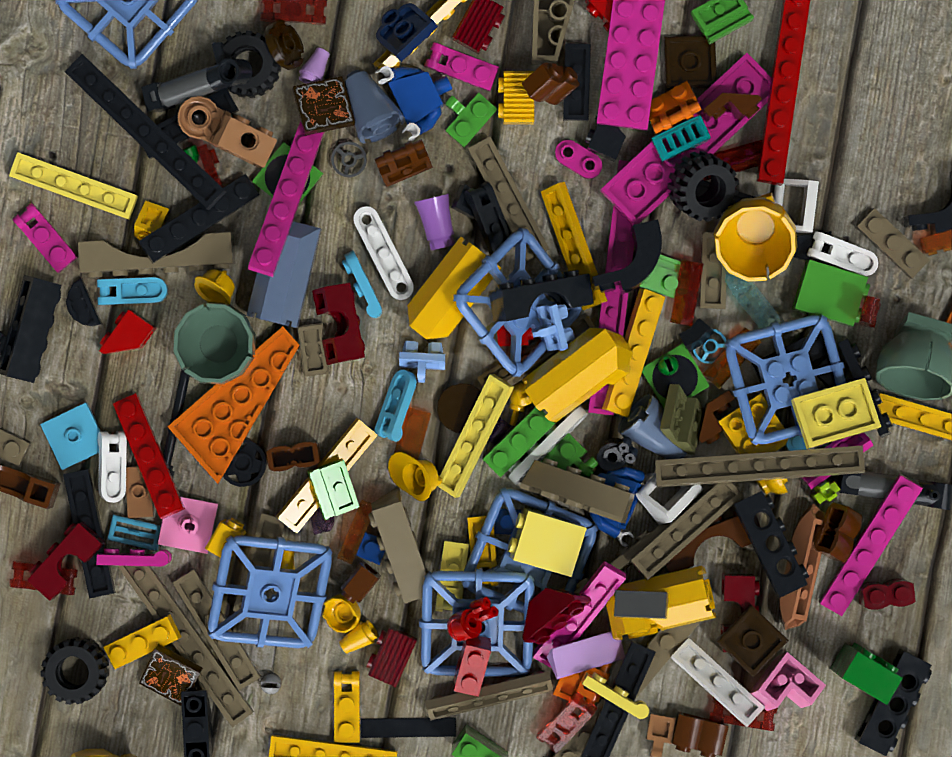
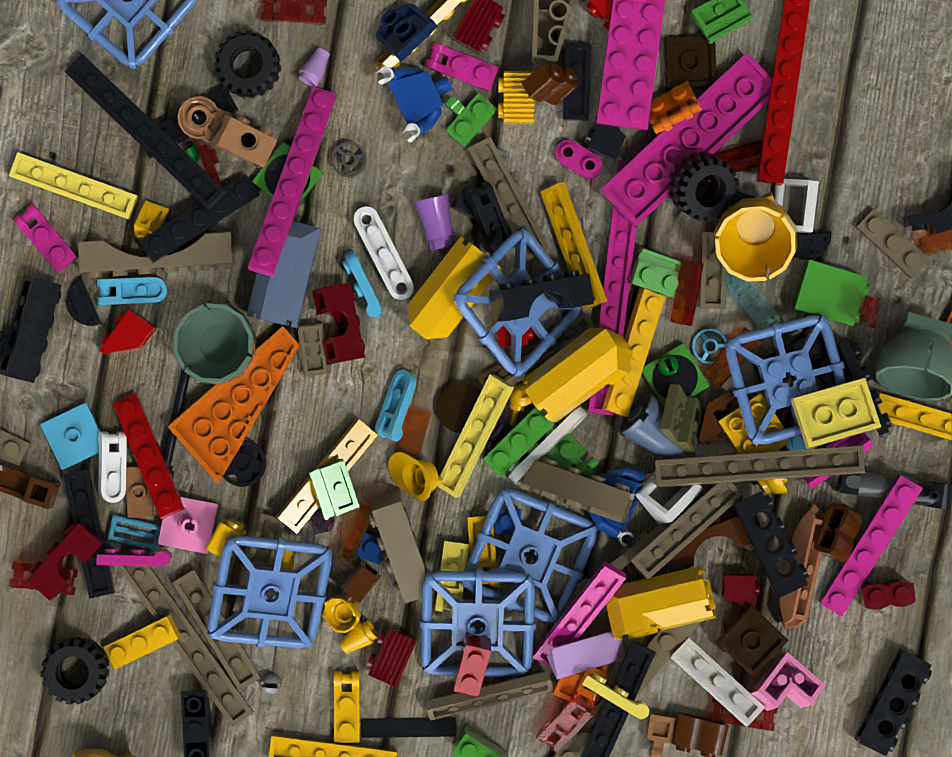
(167, 94): piece -> none
(170, 674): dark brown tile -> none
(215, 286): yellow piece -> none
(284, 44): dark brown tile -> none
(301, 455): reddish brown brick -> none
(323, 105): dark brown tile -> none
(372, 109): sand blue cone -> none
(403, 162): reddish brown plate -> none
(412, 359): light blue hips -> none
(468, 622): red piece -> none
(546, 542): light yellow brick -> none
(550, 612): dark red slope -> none
(554, 335): light blue hips -> none
(616, 453): black piece -> none
(641, 604): dark grey tile -> none
(648, 247): black arch -> none
(677, 130): teal slope -> none
(696, 335): black piece -> none
(738, 104): reddish brown slope -> none
(825, 491): lime plate -> none
(843, 255): white plate -> none
(867, 672): green brick -> none

